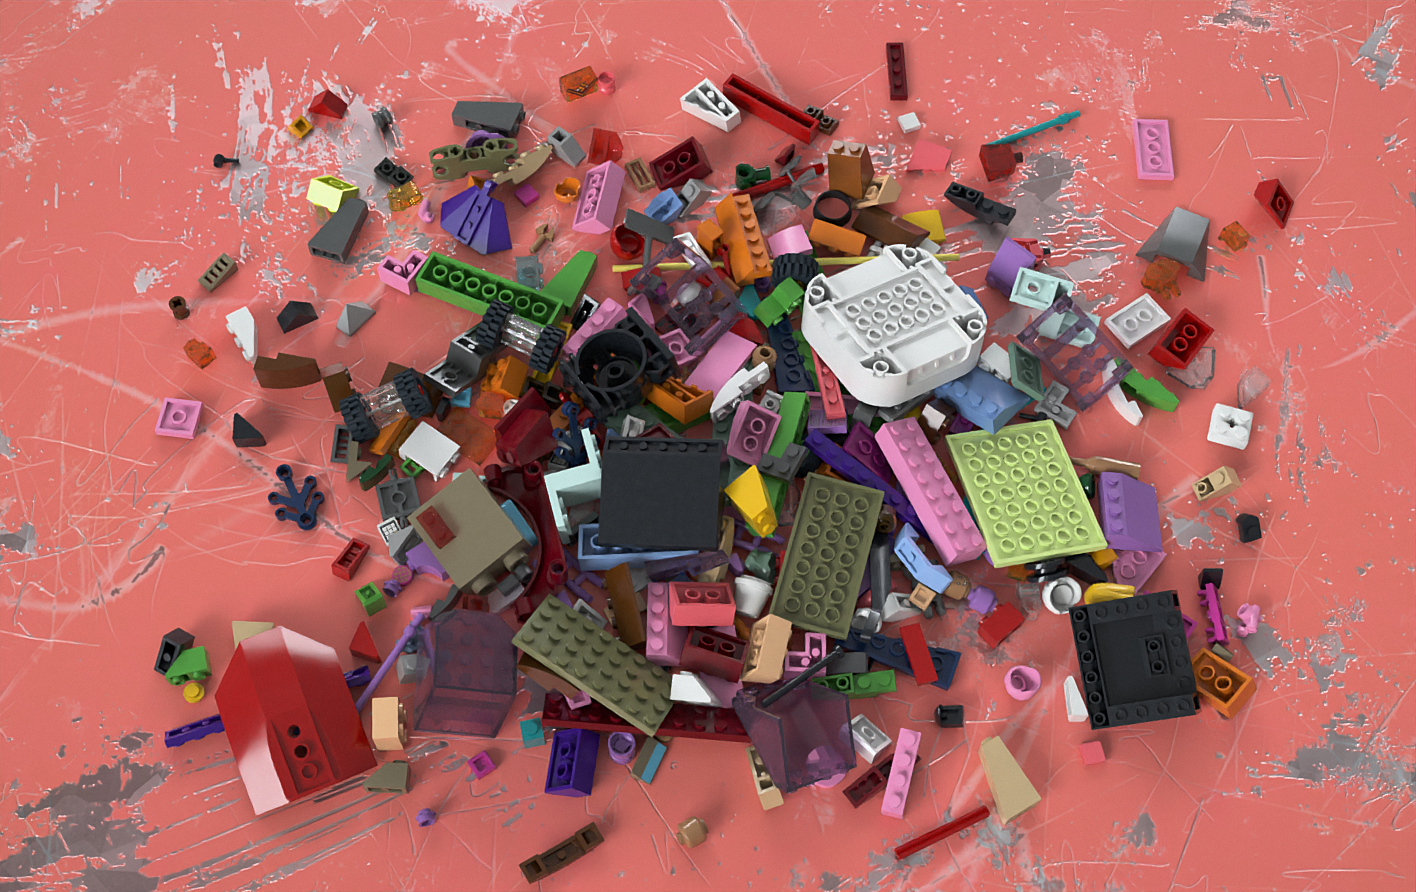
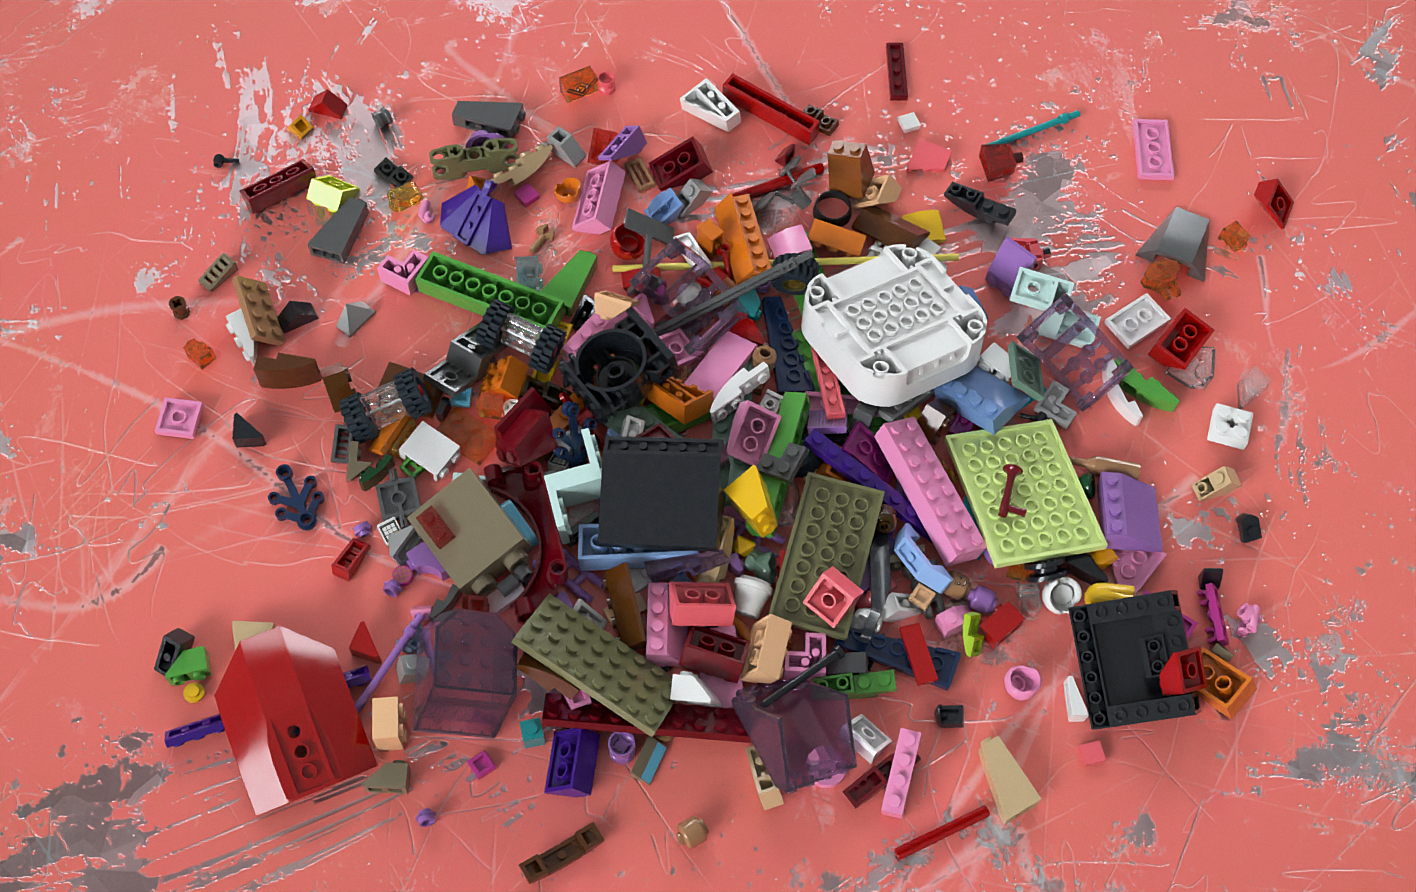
(258, 311): none -> medium nougat plate
(278, 186): none -> dark red slope
(362, 529): none -> medium lavender plate
(371, 598): bright green slope -> none
(612, 305): none -> light nougat slope
(626, 143): none -> medium lavender slope
(732, 293): none -> dark grey axle
(743, 546): none -> yellow slope
(748, 175): dark green connector -> none
(780, 302): bright green brick -> none
(833, 596): none -> coral slope
(951, 620): none -> bright pink slope
(972, 640): none -> lime slope
(1005, 507): none -> dark red piece
(1183, 673): none -> red slope

